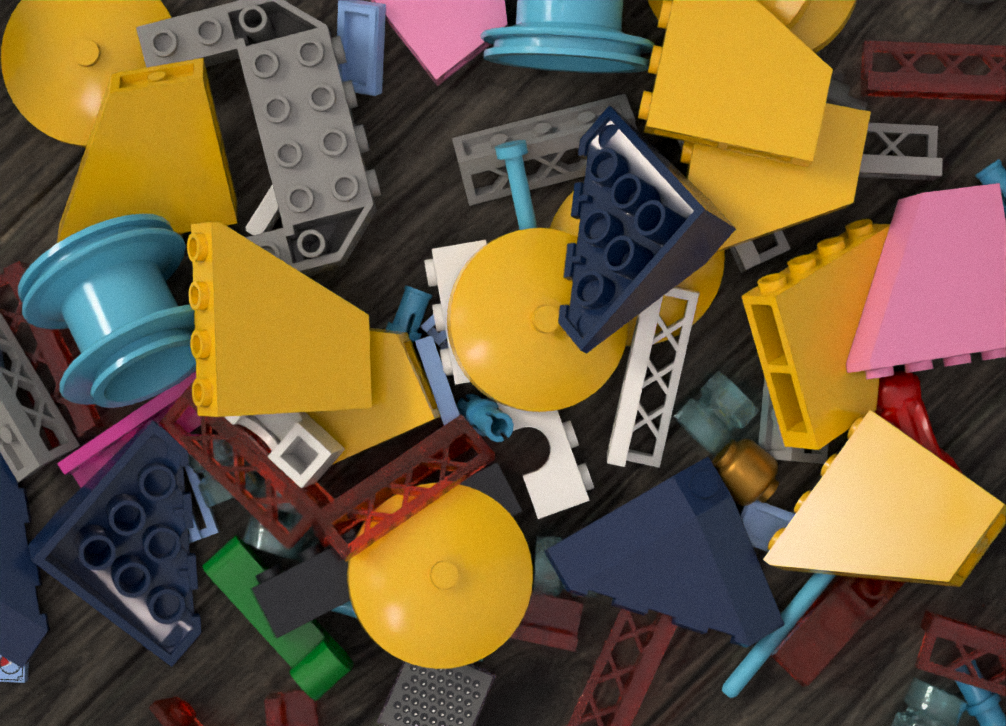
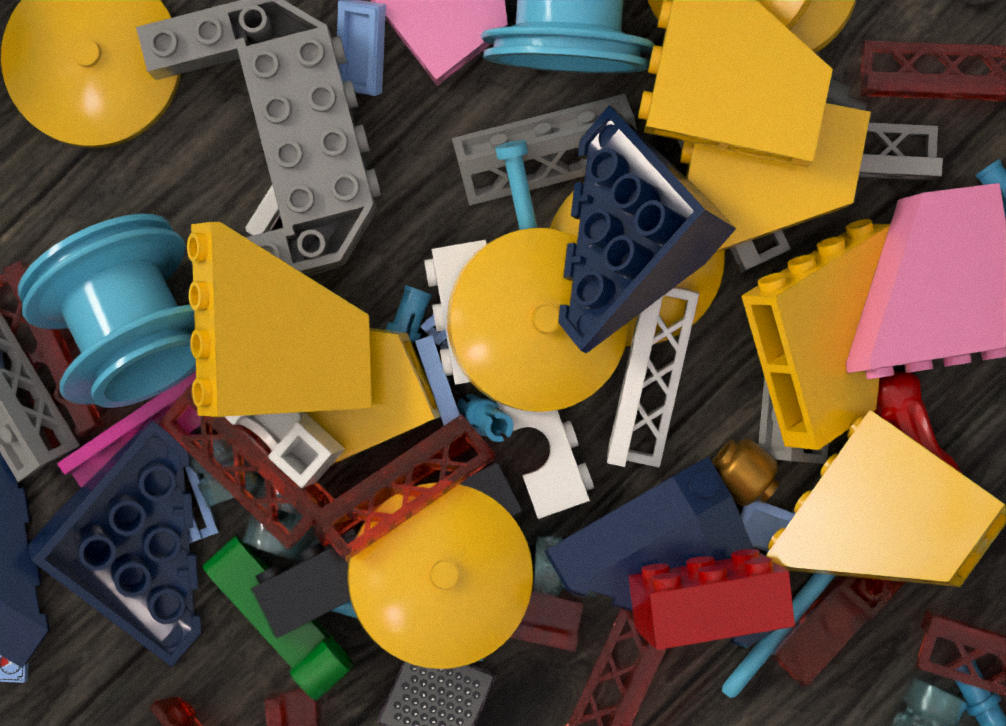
(154, 153): yellow slope -> none
(711, 599): none -> red brick
(716, 413): clear light blue wheel -> none

